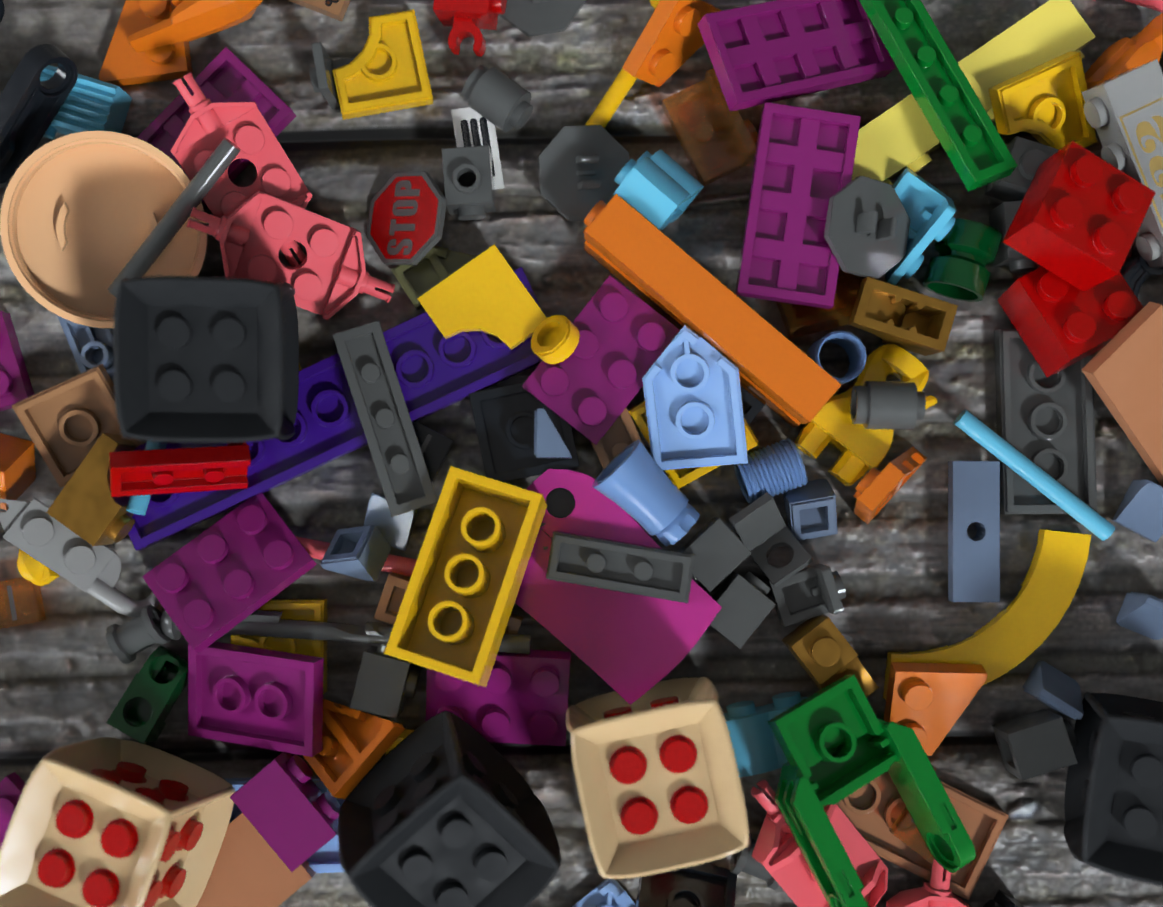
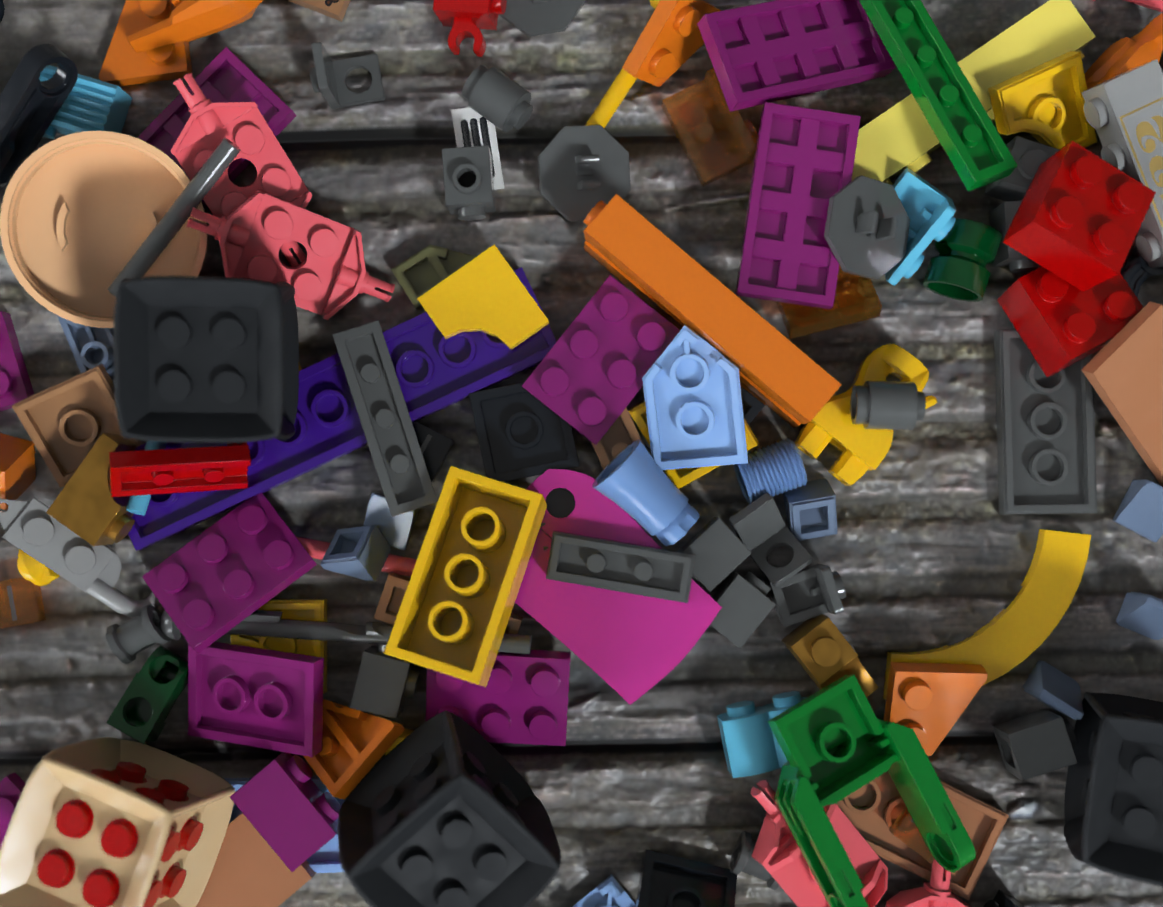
(387, 72): yellow tile -> none
(406, 218): piece -> none
(547, 439): sand blue slope -> none
(555, 339): yellow tile -> none
(657, 187): medium azure brick -> none
(657, 779): tan piece -> none
(853, 347): medium blue piece -> none
(879, 487): orange wing -> none
(903, 316): pearl gold arch -> none
(974, 561): sand blue tile -> none
(1034, 475): medium azure bar -> none

